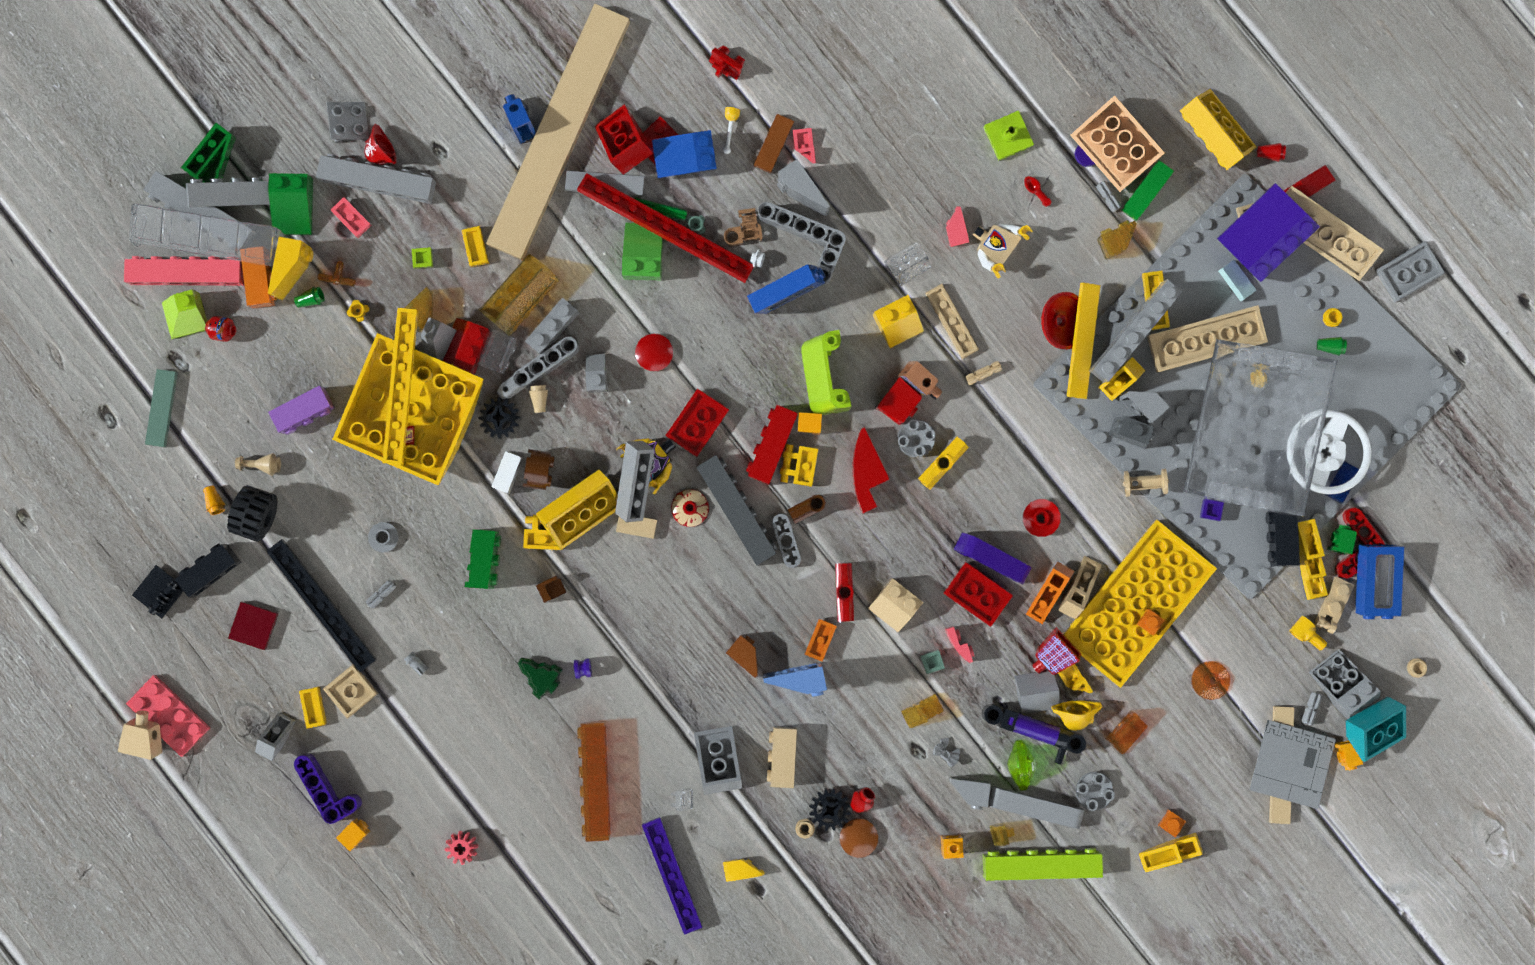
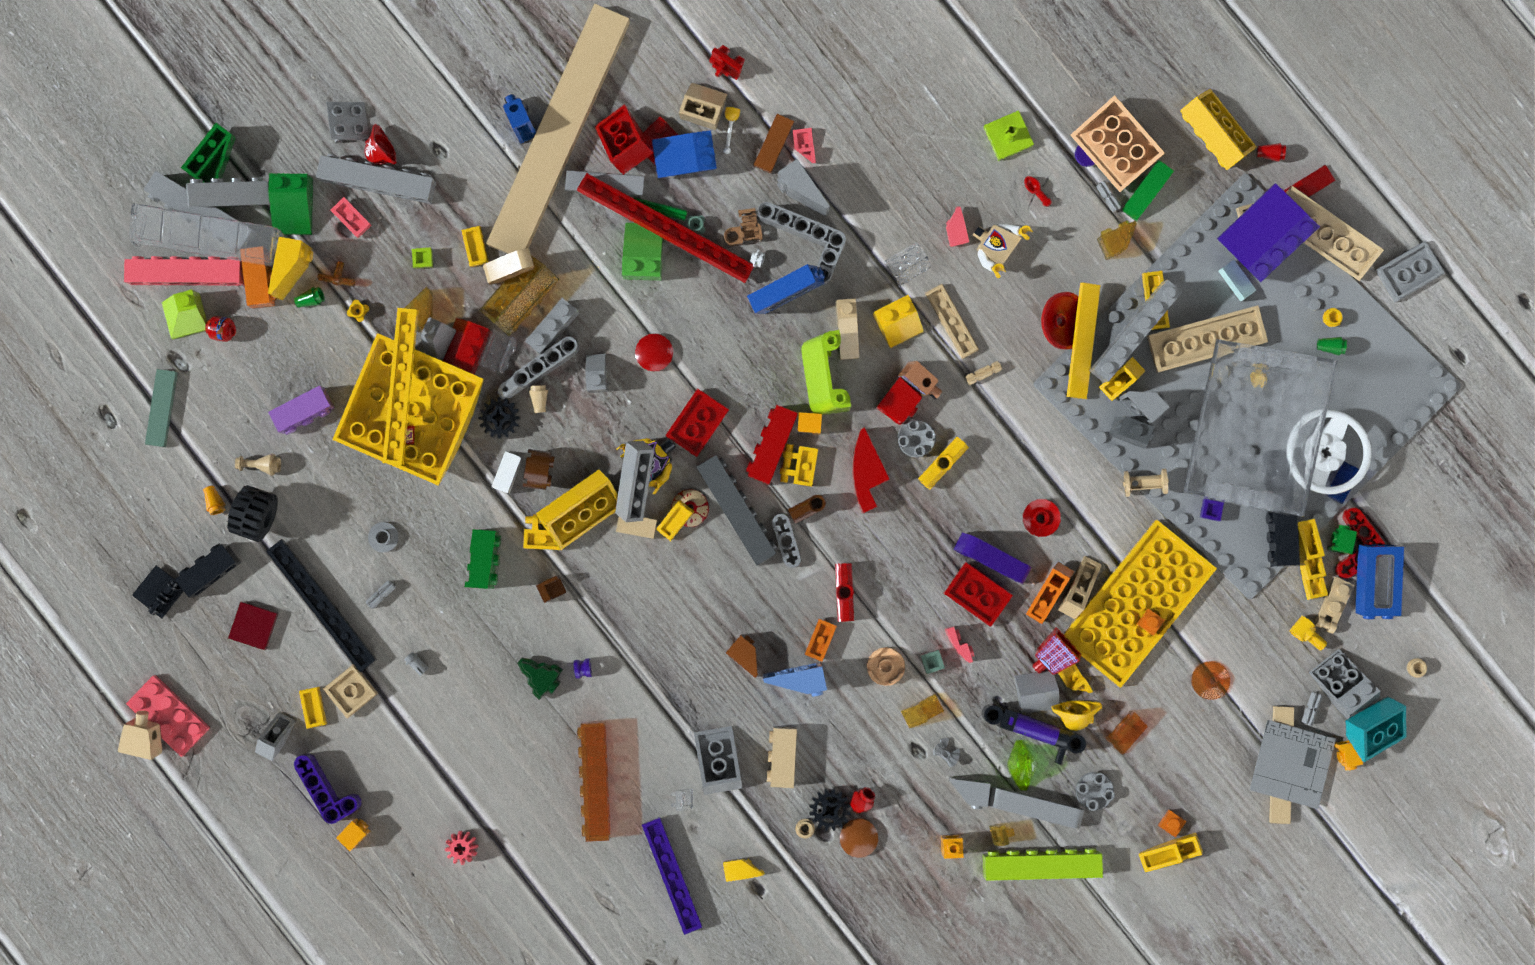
(508, 266): none -> beam
(675, 520): none -> yellow tile
(702, 106): none -> tan slope
(848, 326): none -> tan slope
(885, 666): none -> light nougat tile
(895, 605): tan slope -> none

